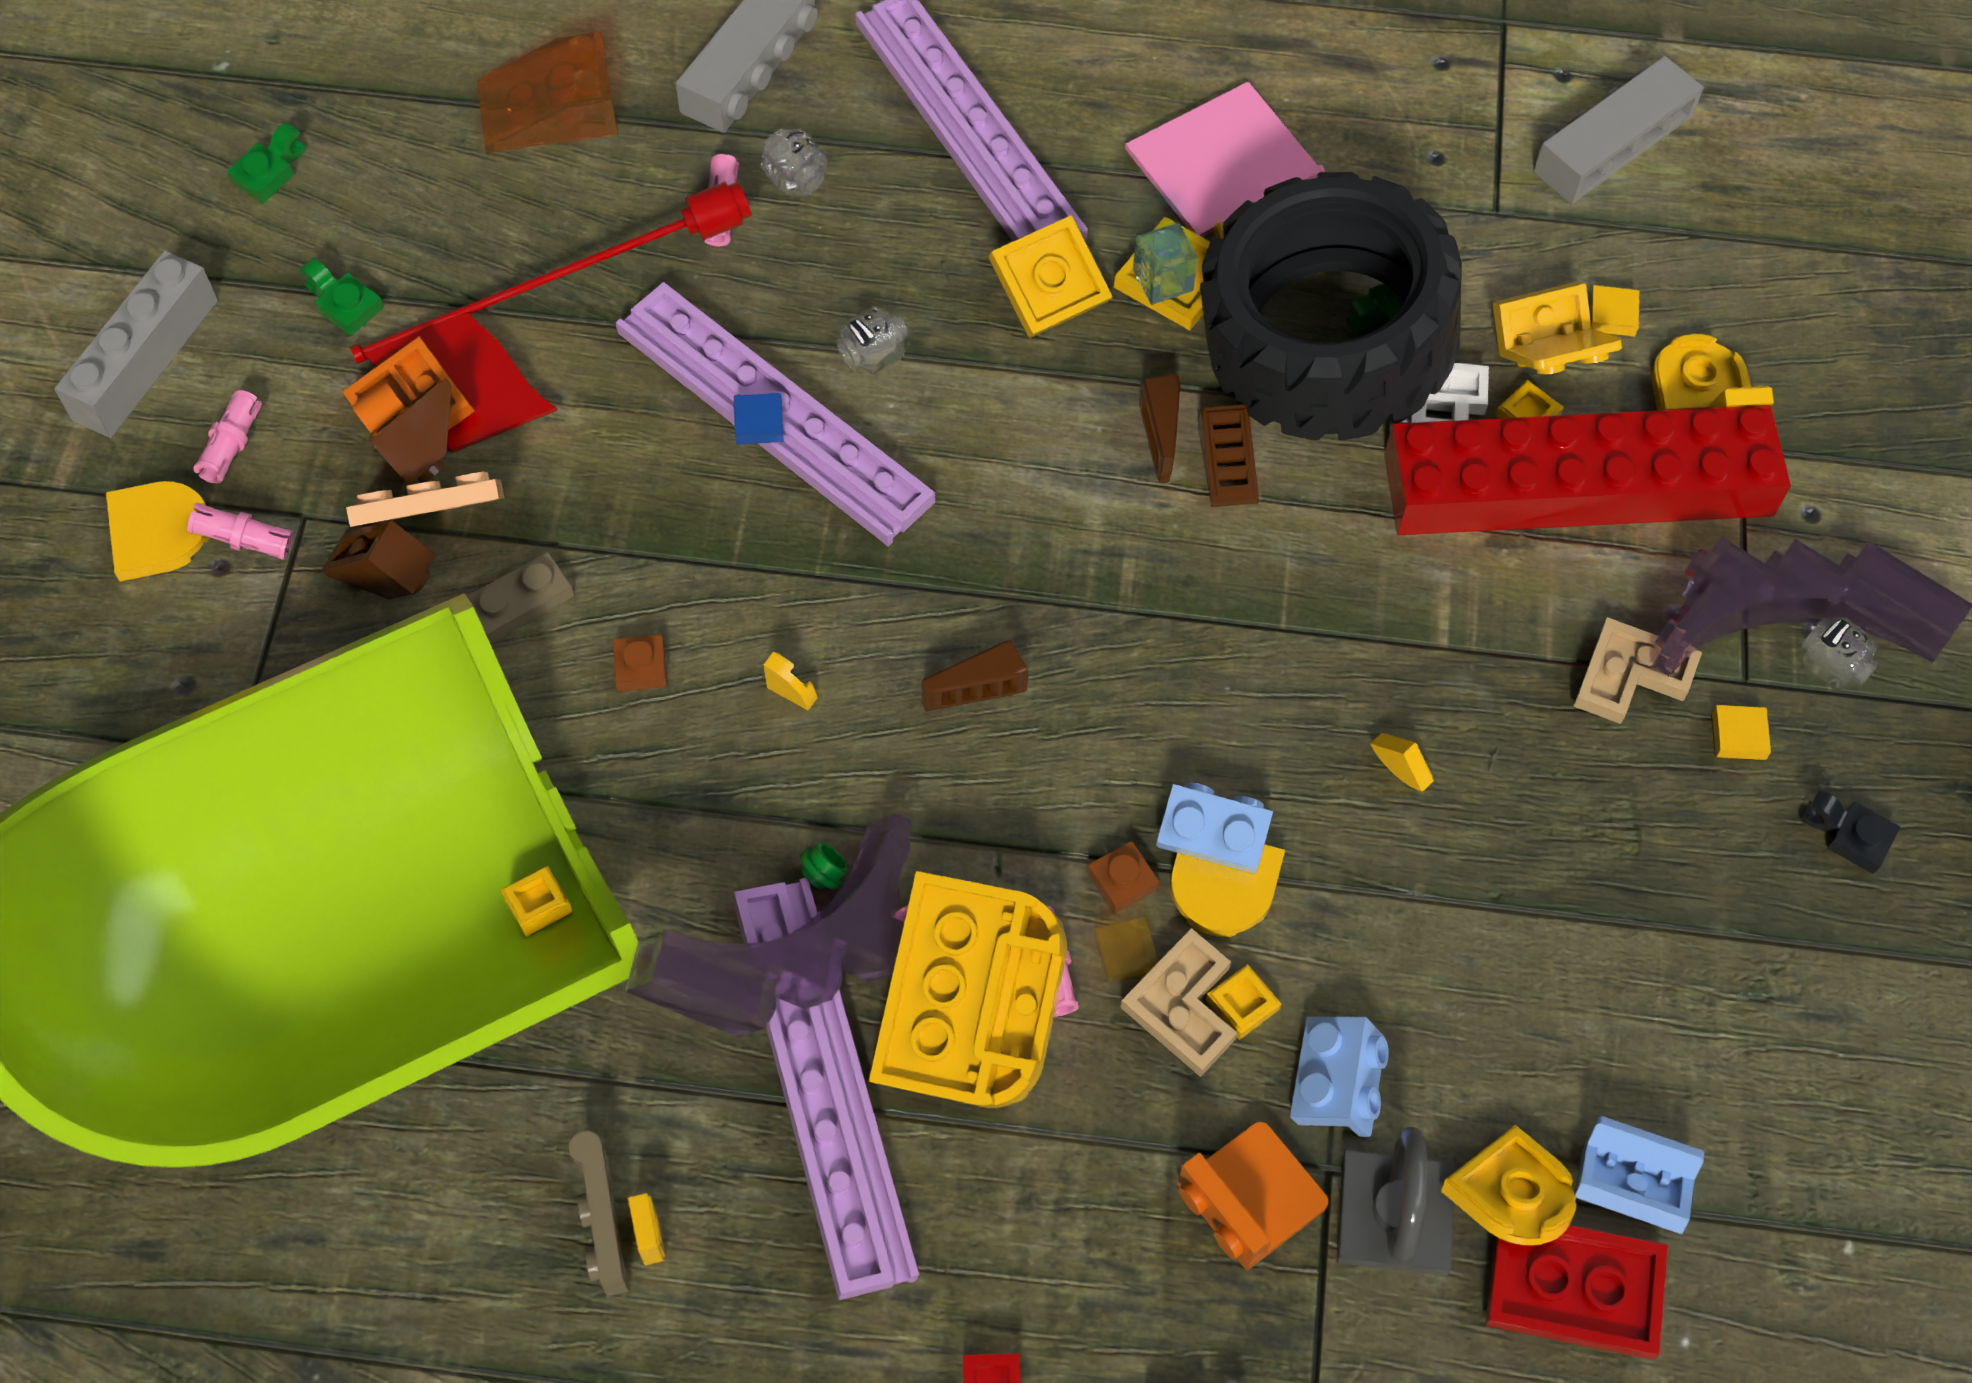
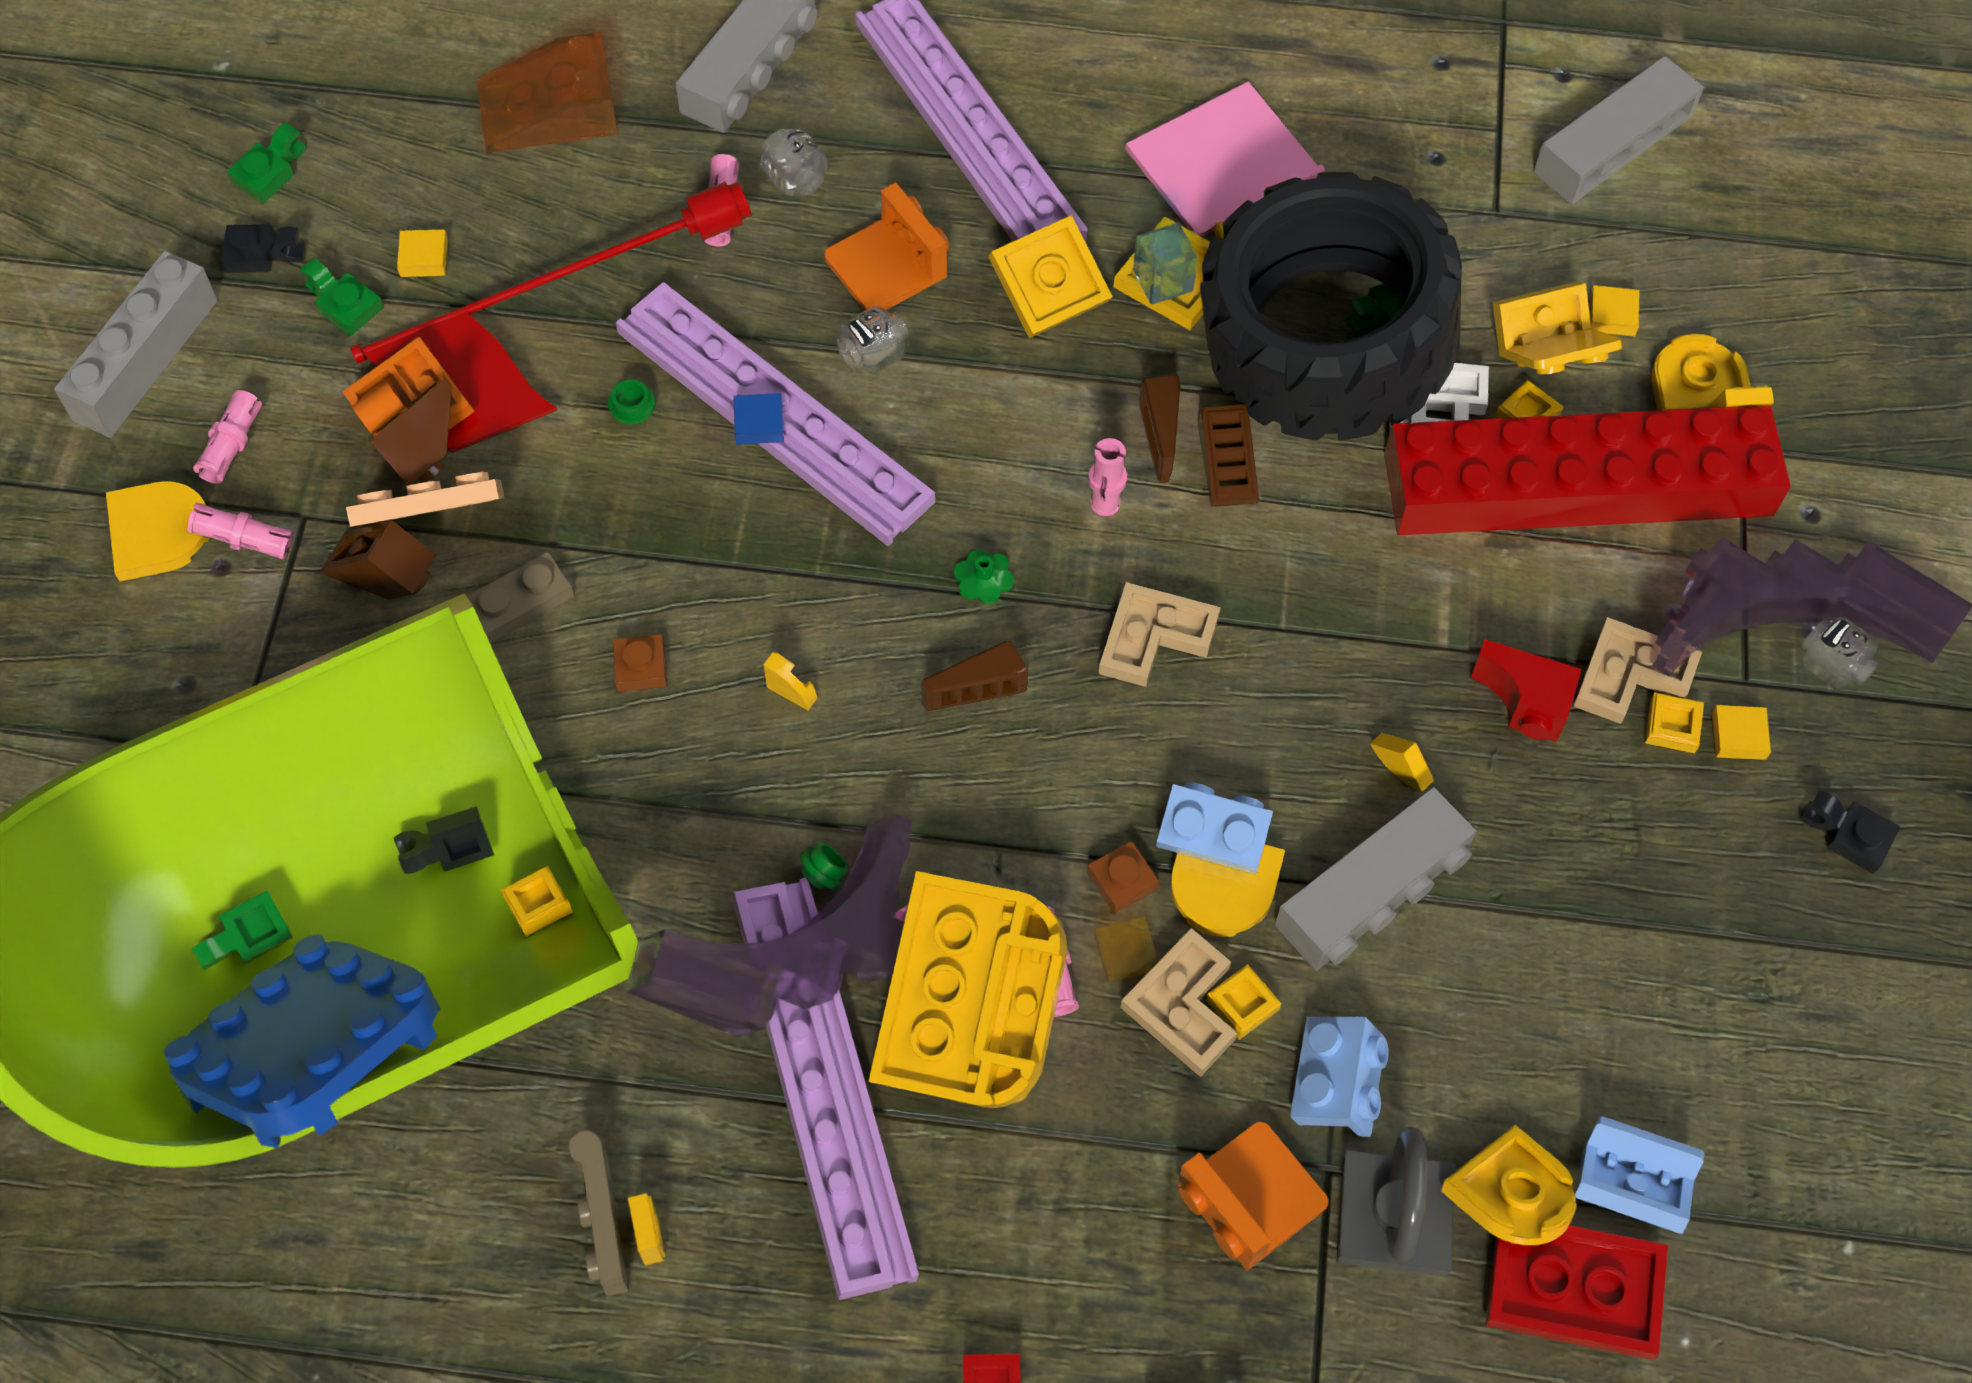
(250, 929): none -> green plate
(257, 245): none -> black plate
(302, 1037): none -> blue plate
(422, 253): none -> yellow tile
(451, 840): none -> black plate
(631, 402): none -> green plate
(892, 255): none -> orange bracket
(983, 576): none -> green plant
(1107, 477): none -> bright pink pin
(1154, 619): none -> tan plate
(1375, 880): none -> light grey brick
(1531, 686): none -> red arch
(1674, 722): none -> yellow tile

